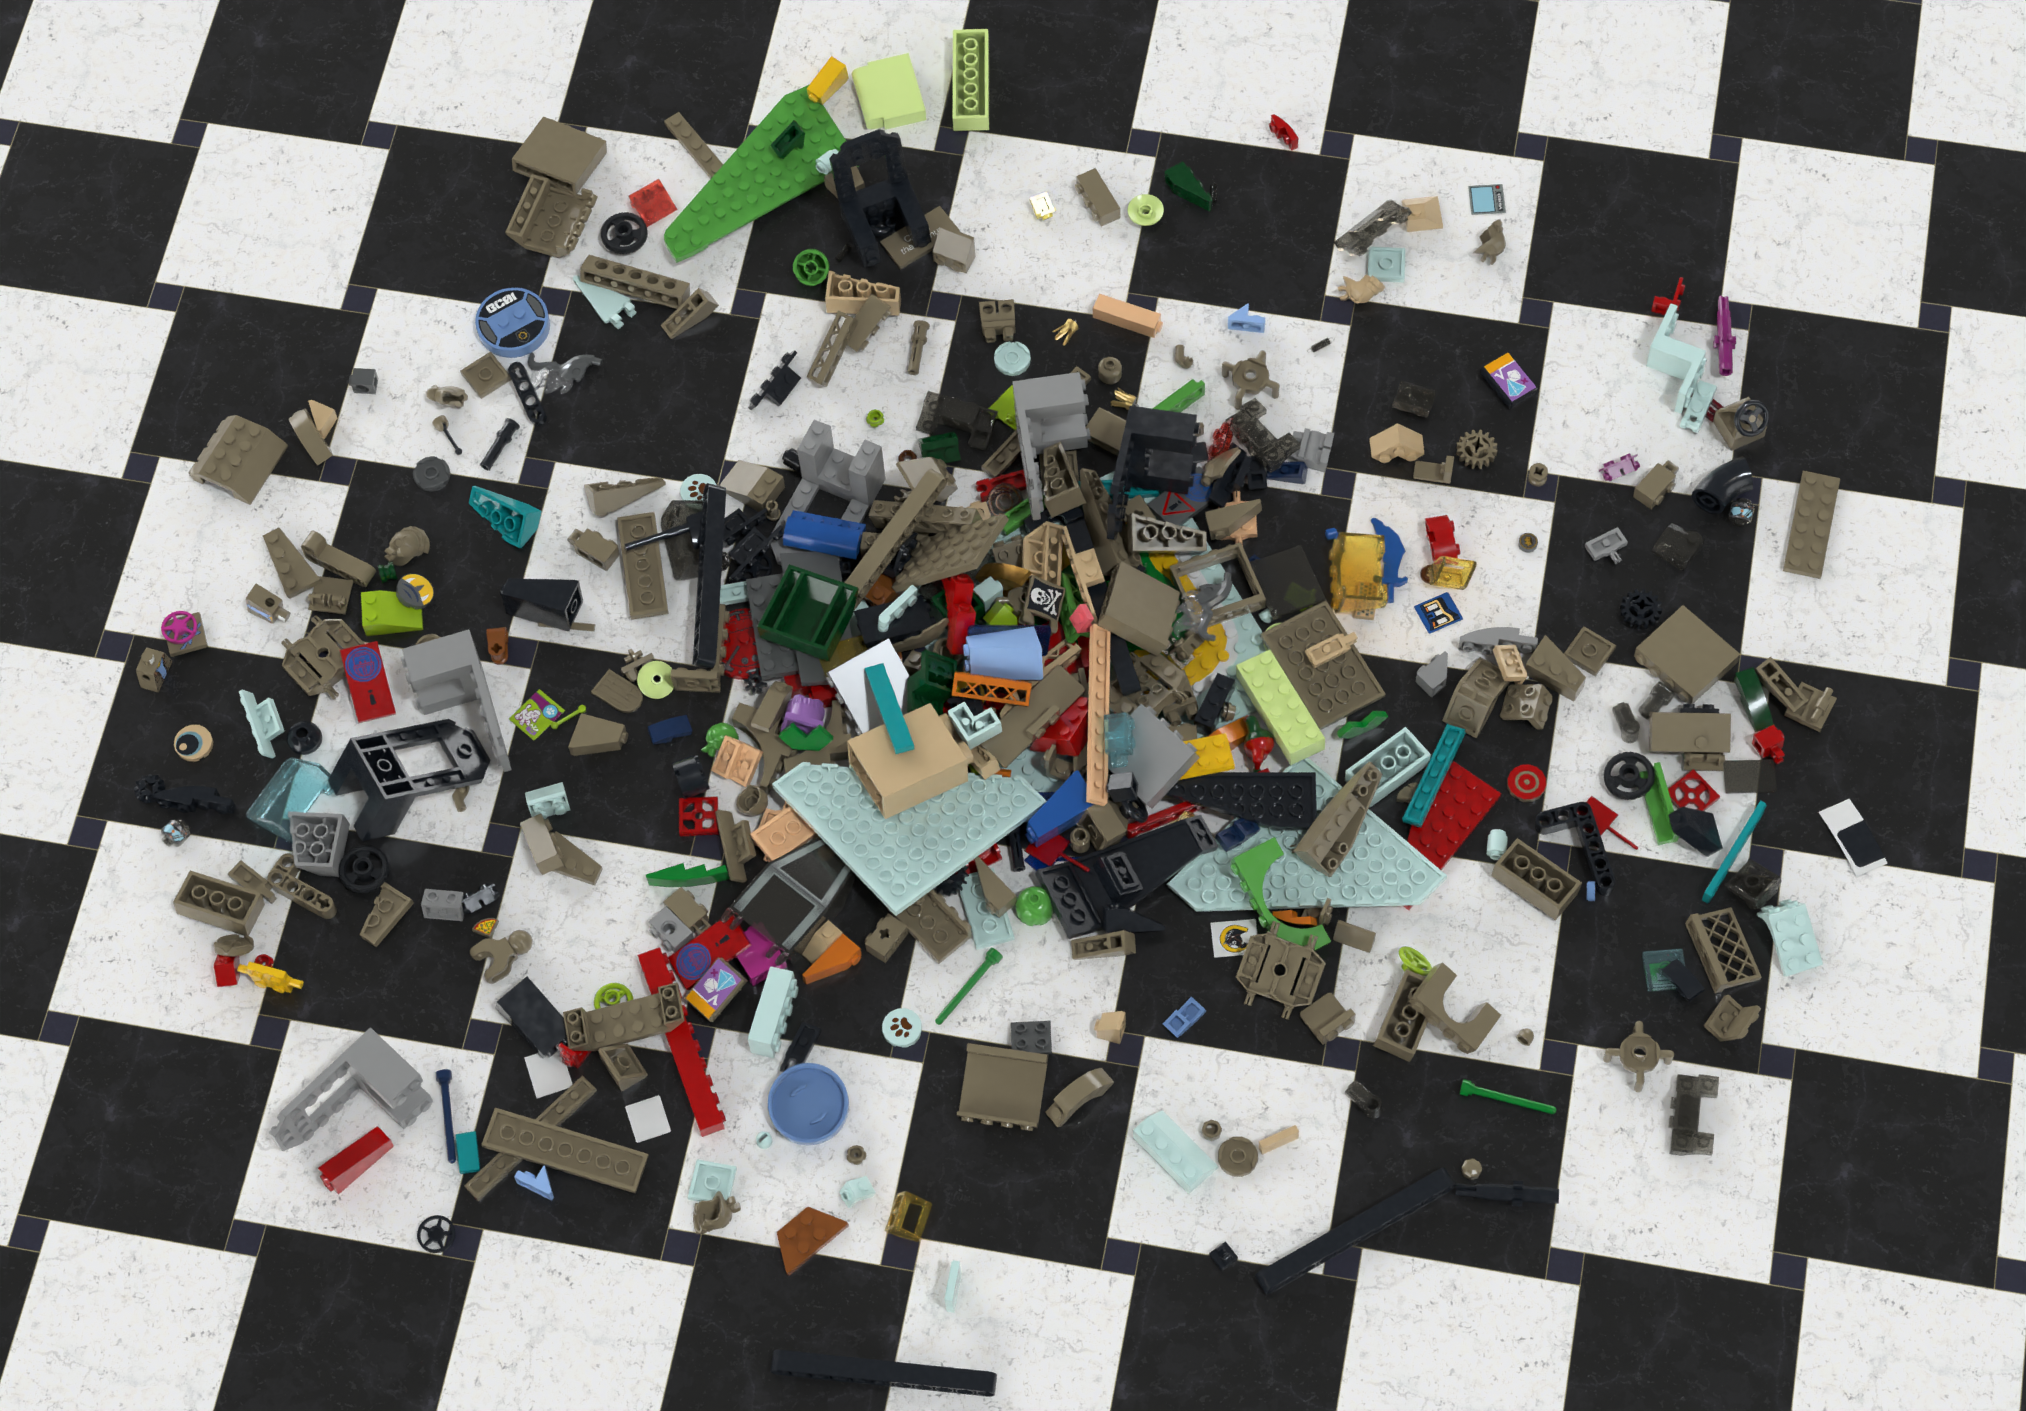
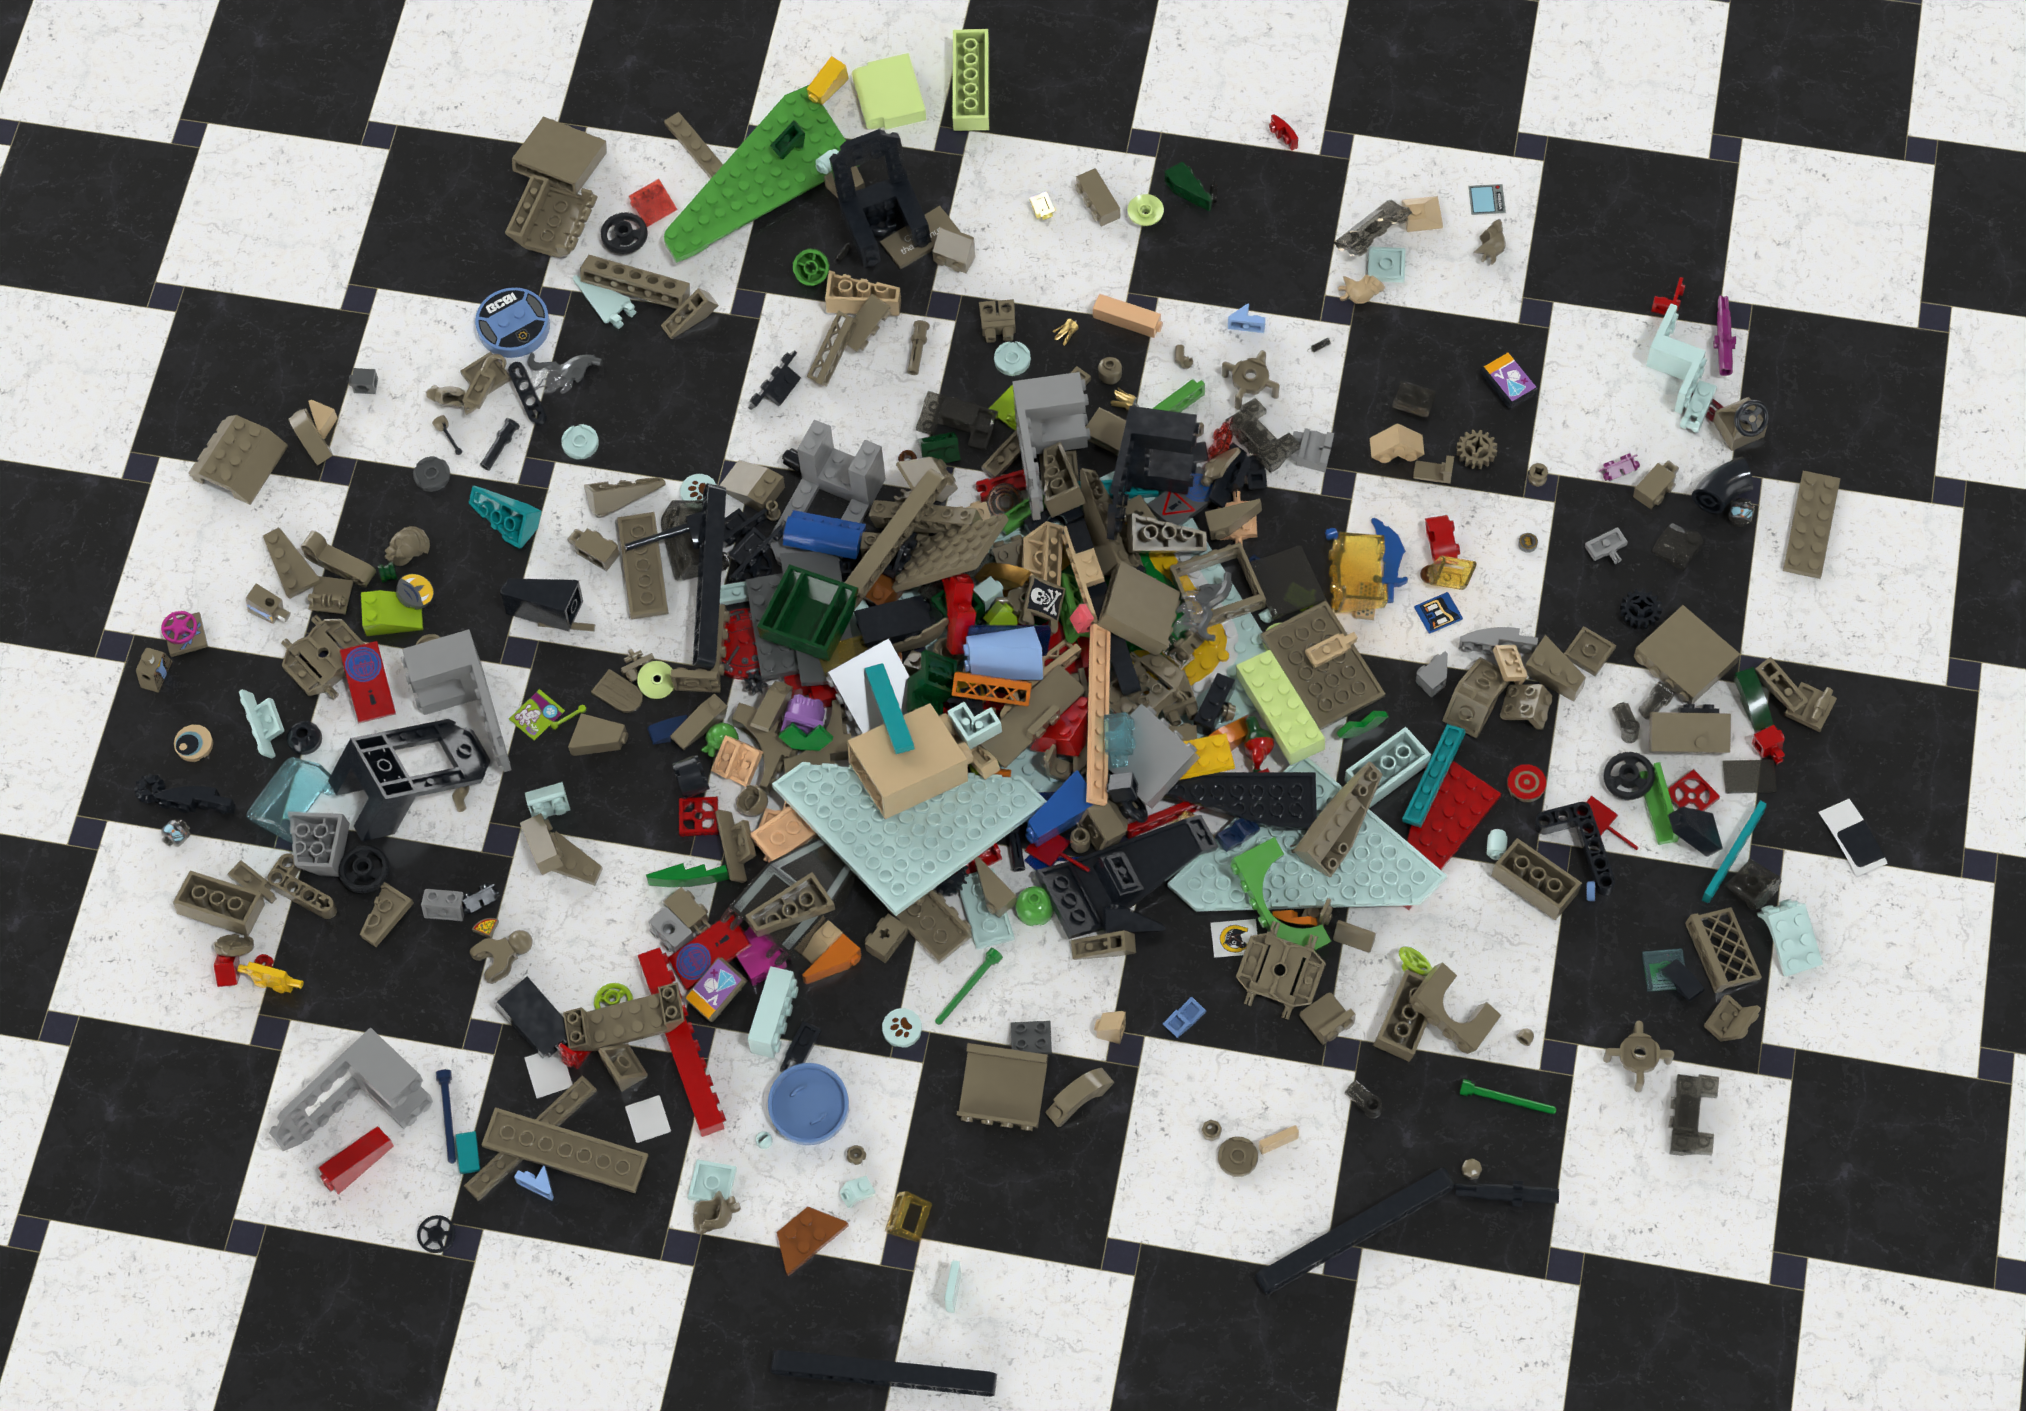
(481, 384): none -> dark tan plate
(498, 644): dark orange piece -> none
(580, 441): none -> light aqua tile
(699, 722): none -> dark tan slope
(793, 905): none -> dark tan wedge
(875, 414): lime plate -> none
(897, 608): light aqua plate -> none
(1174, 1151): light aqua slope -> none
(1223, 1256): black tile -> none
(1289, 472): dark blue slope -> none
(1407, 793): dark tan tile -> none
(1704, 761): dark tan hinge -> none

